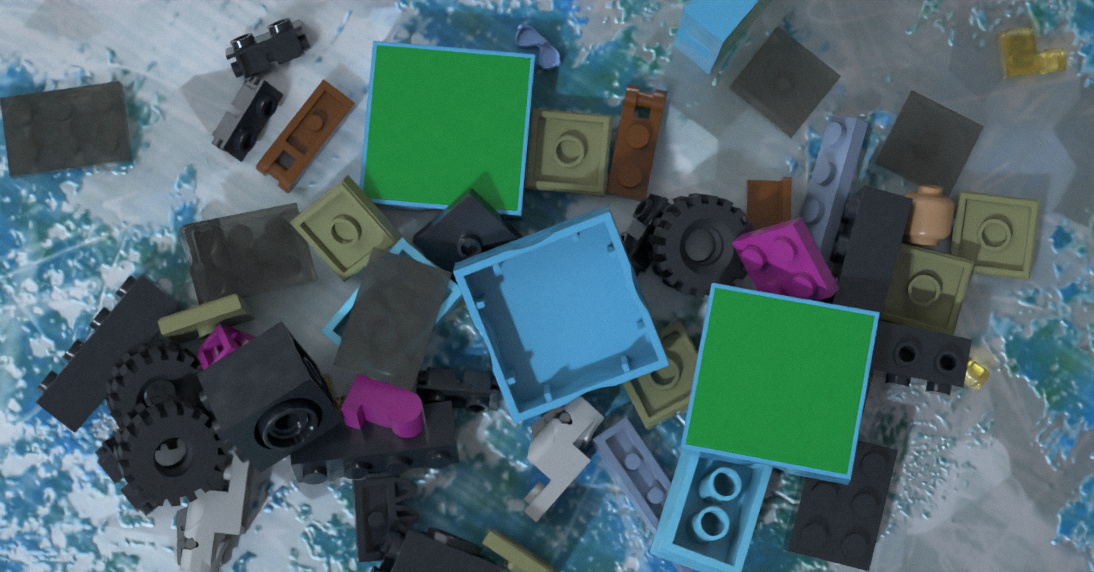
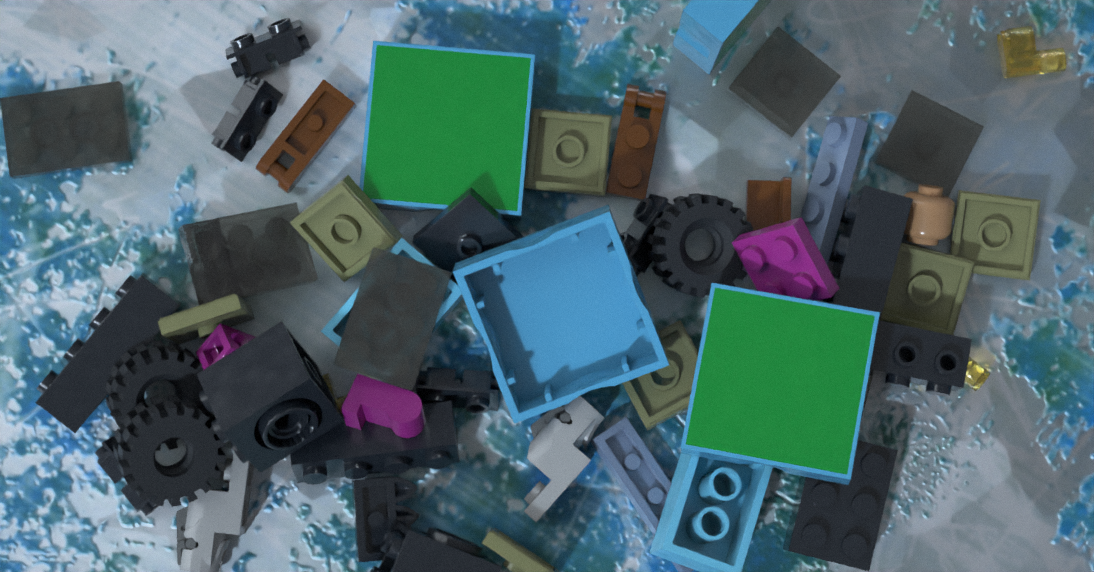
(528, 37): medium blue piece -> none

